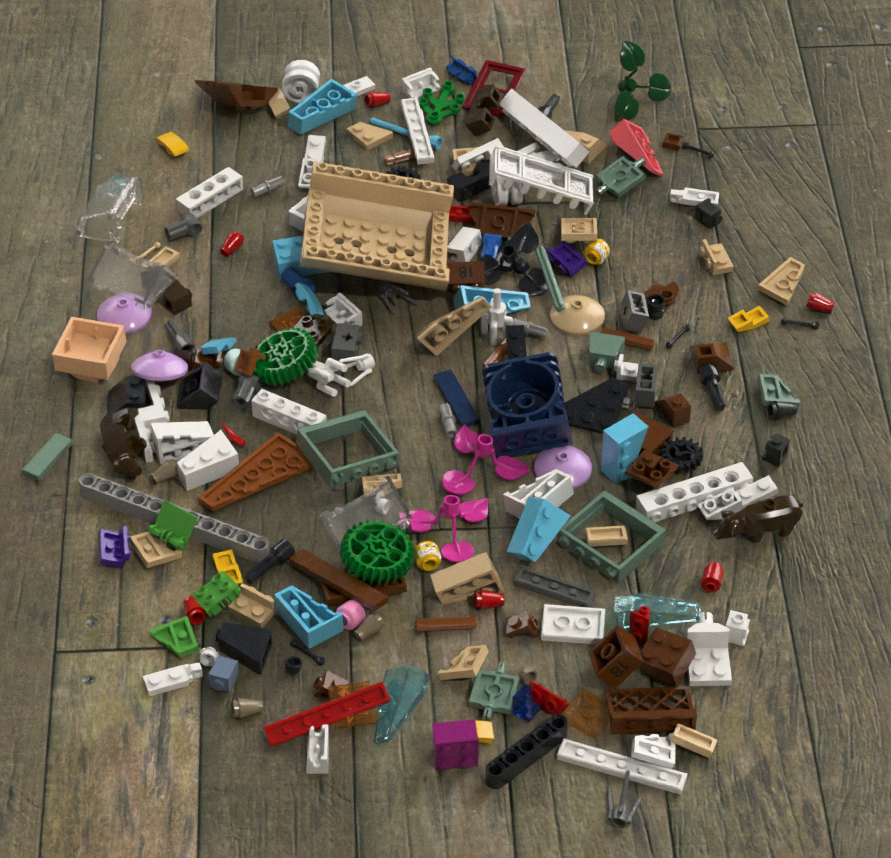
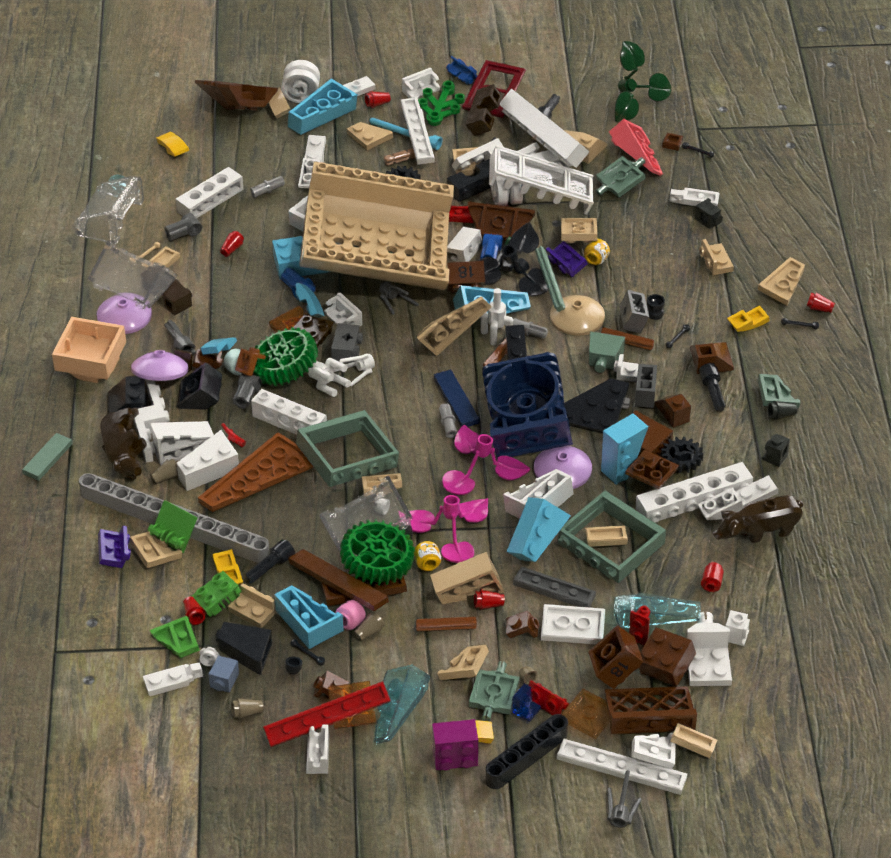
(668, 292): reddish brown plate -> none

